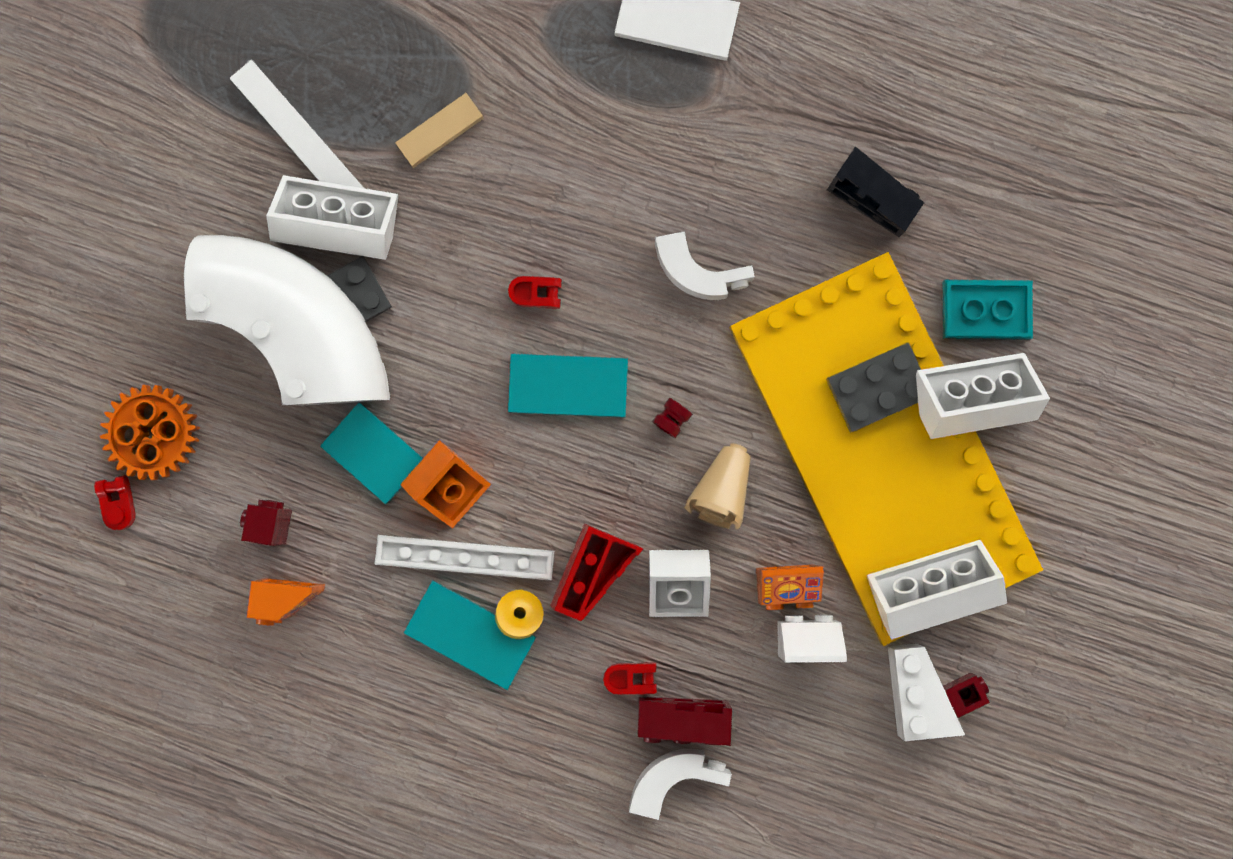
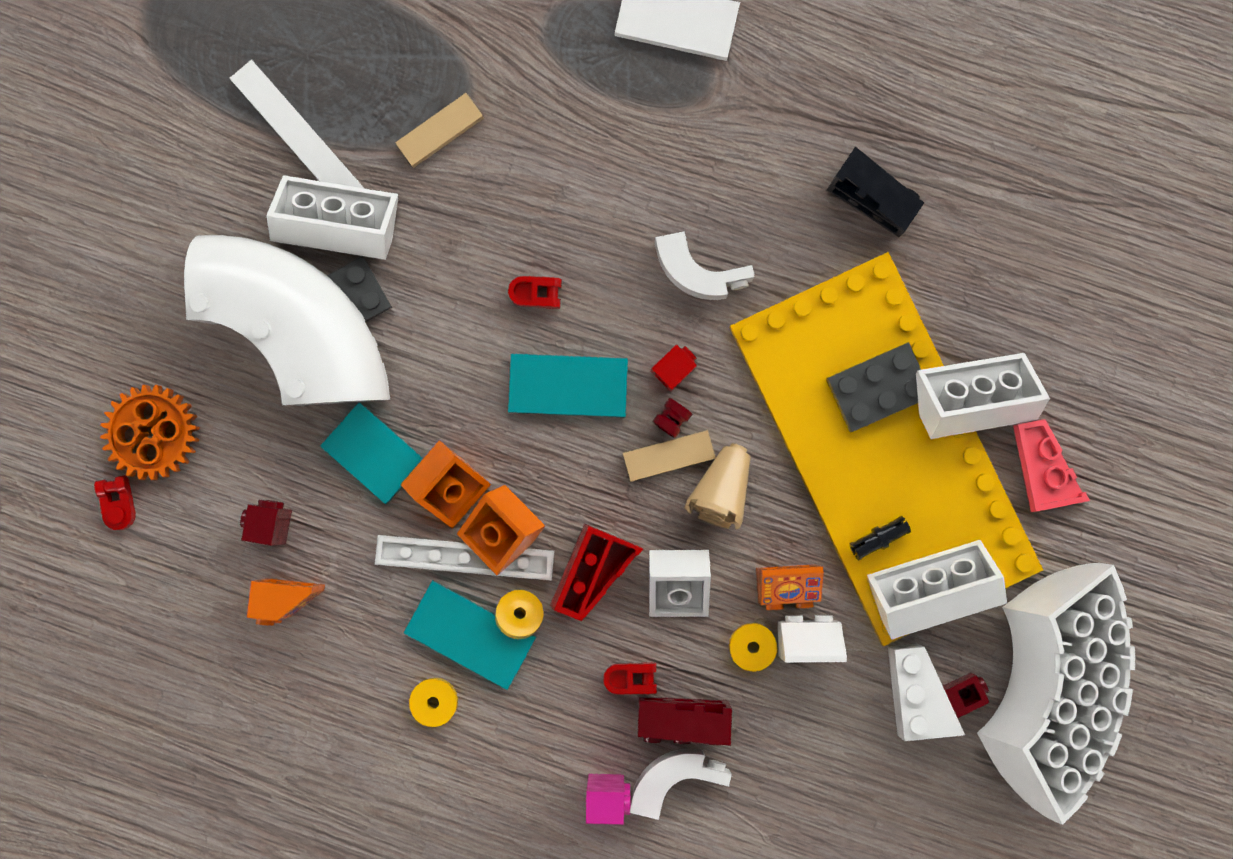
(420, 706): none -> yellow piece
(500, 528): none -> orange slope
(607, 799): none -> dark pink brick
(669, 455): none -> tan tile
(674, 367): none -> red brick
(755, 660): none -> yellow piece
(880, 538): none -> black pin
(988, 309): teal tile -> none
(1044, 469): none -> coral wing
(1063, 688): none -> white brick

